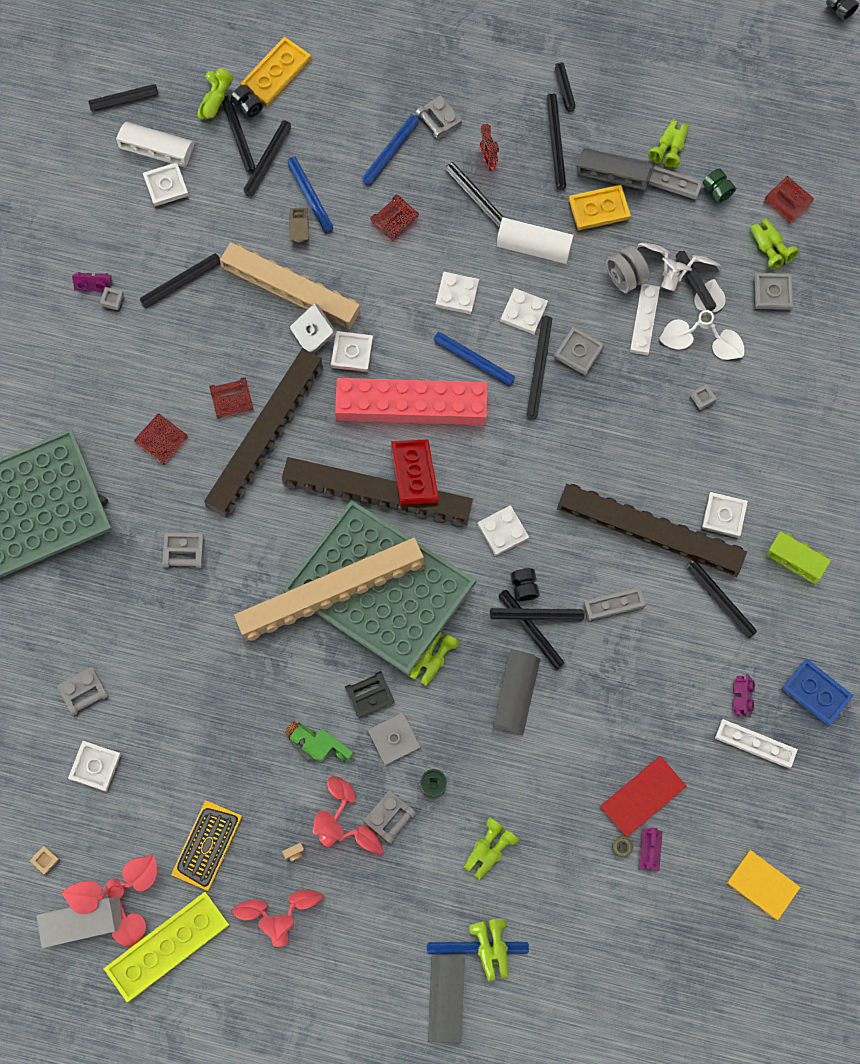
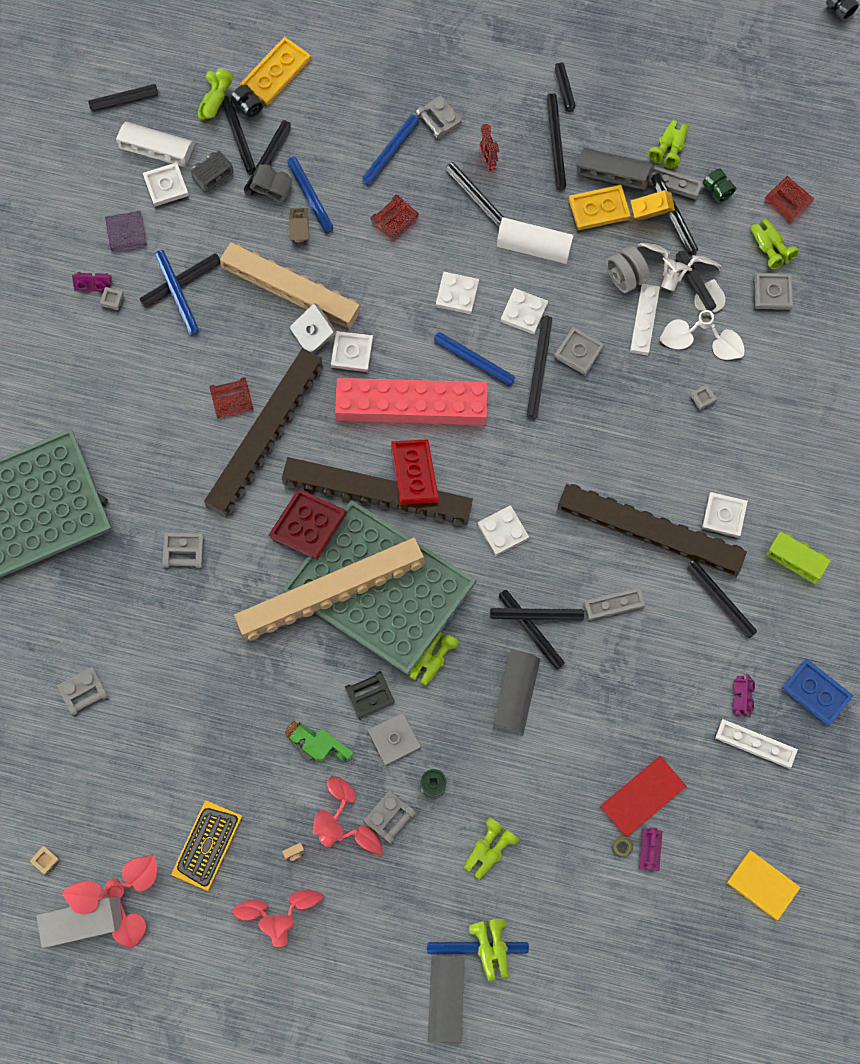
(94, 766): white plate -> none
(126, 231): none -> clear purple tile
(160, 438): clear red plate -> none
(166, 947): neon yellow plate -> none
(176, 292): none -> blue axle
(212, 170): none -> dark grey brick
(271, 183): none -> dark grey brick
(307, 524): none -> dark red plate
(524, 584): black wheel -> none
(652, 205): none -> yellow brick
(676, 217): none -> black axle

